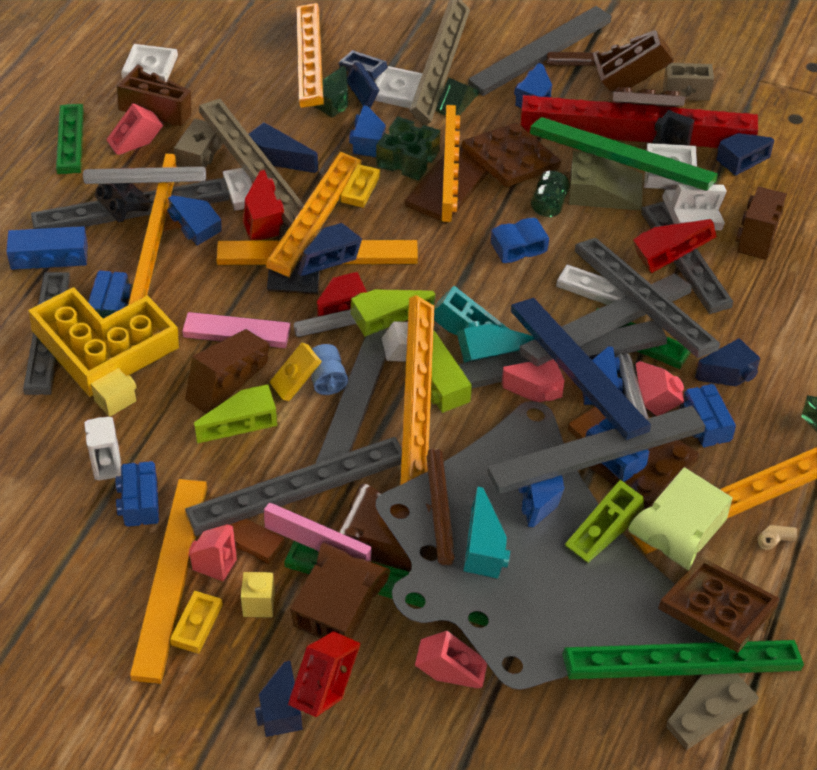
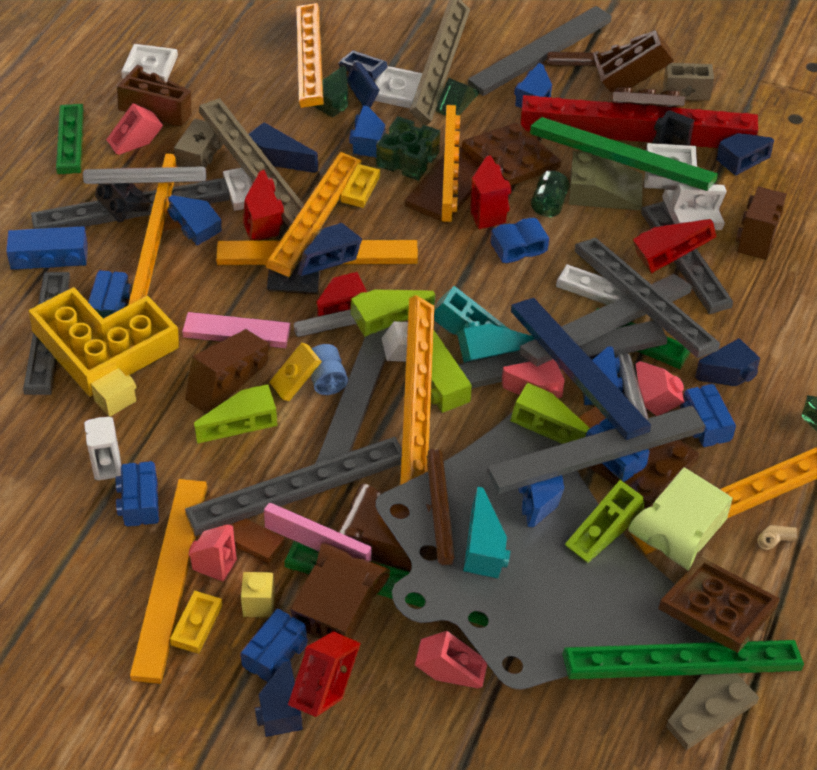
(274, 645): none -> blue brick
(489, 195): none -> red slope
(547, 415): none -> lime slope

